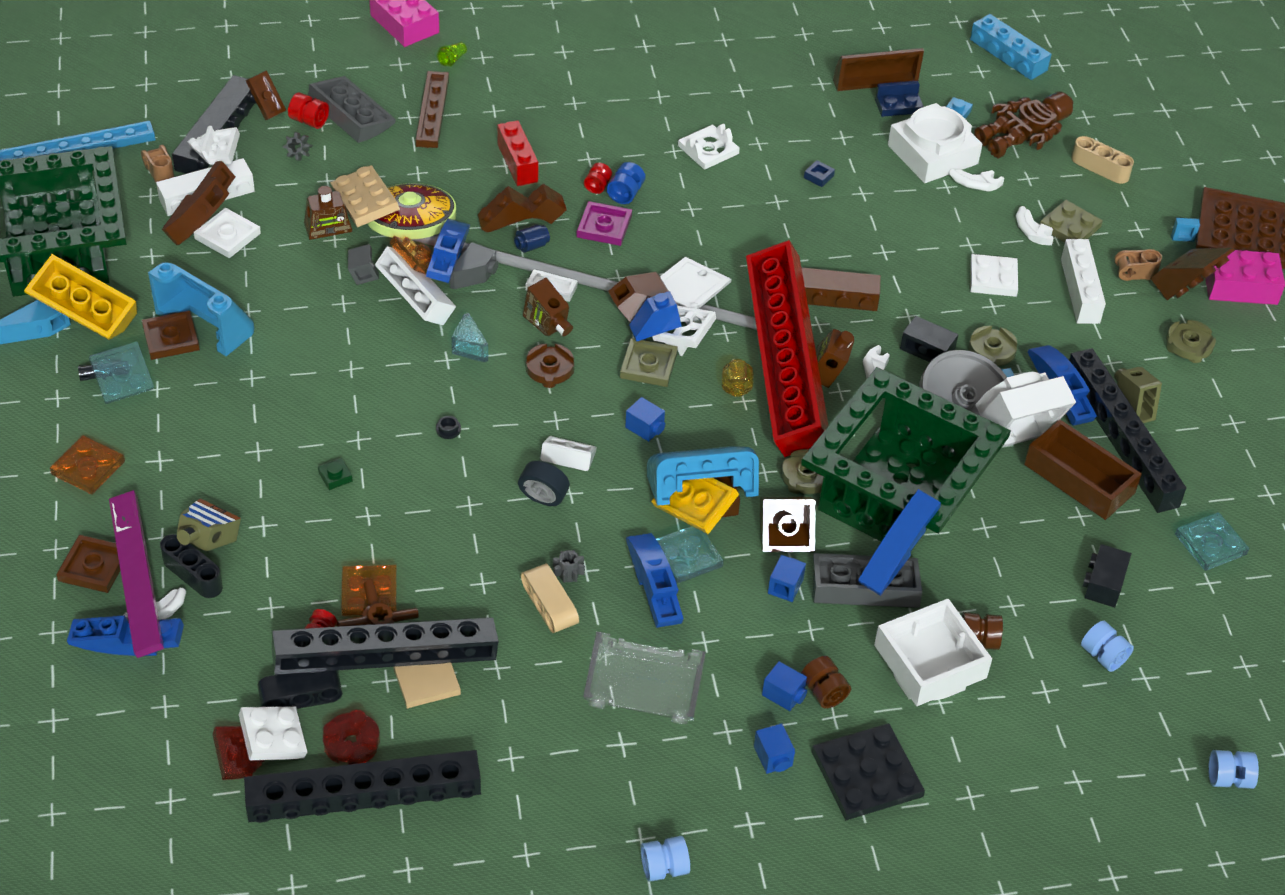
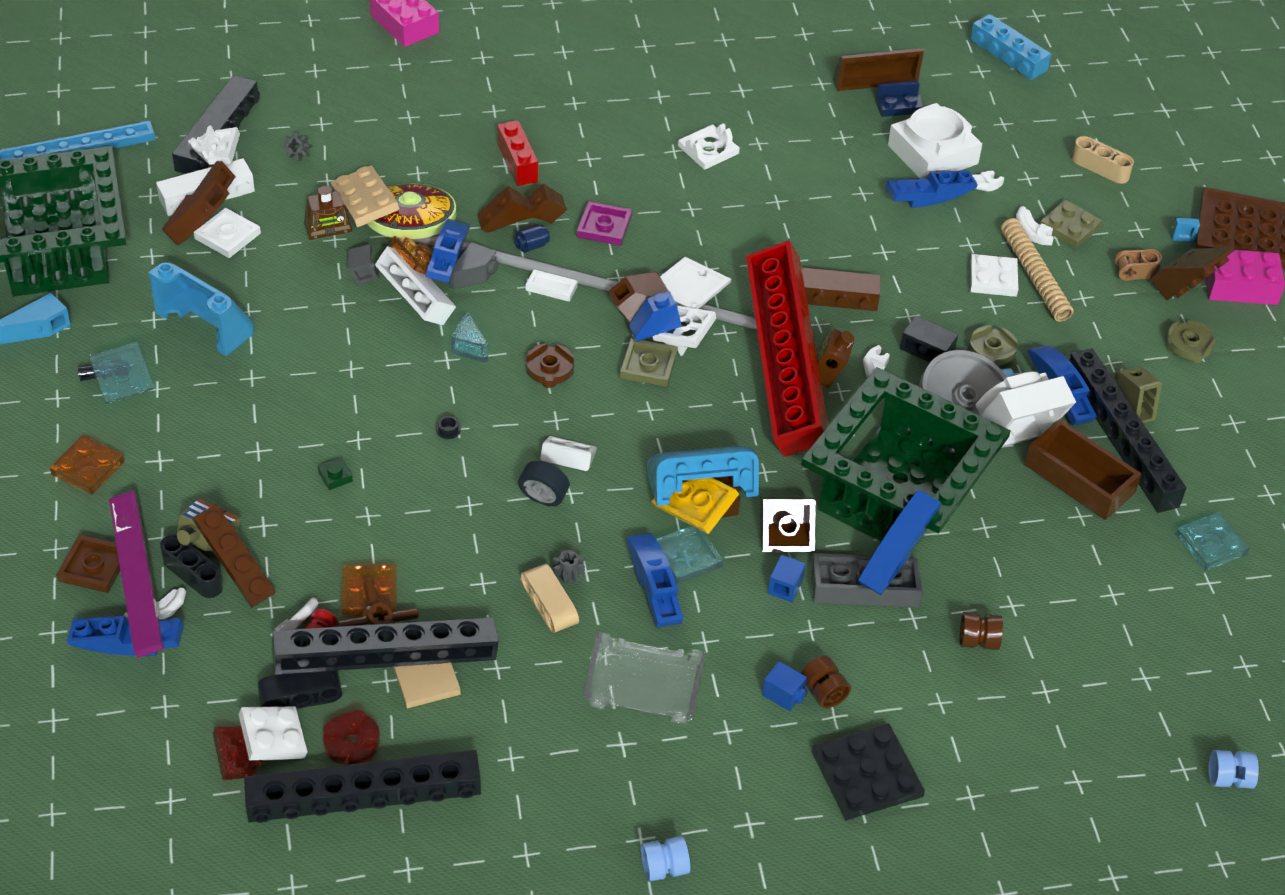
(82, 298): yellow slope -> none
(158, 163): medium nougat piece -> none
(170, 335): reddish brown plate -> none
(233, 556): none -> reddish brown plate
(265, 95): reddish brown plate -> none
(300, 616): none -> white piece
(308, 110): red wheel -> none
(352, 108): dark grey slope -> none
(432, 109): reddish brown plate -> none
(450, 54): clear neon green cone -> none
(547, 309): reddish brown torso -> none
(598, 178): red wheel -> none
(626, 183): blue wheel -> none
(645, 419): blue brick -> none
(737, 378): clear yellow head -> none
(774, 748): blue brick -> none
(797, 480): olive plate -> none
(819, 173): dark blue plate -> none
(932, 652): white container -> none
(936, 189): none -> blue slope
(960, 106): dark azure plate -> none
(1032, 118): reddish brown piece -> none
(1037, 270): none -> tan piece
(1083, 281): white brick -> none
(1107, 575): black brick -> none
(1109, 648): light blue wheel -> none

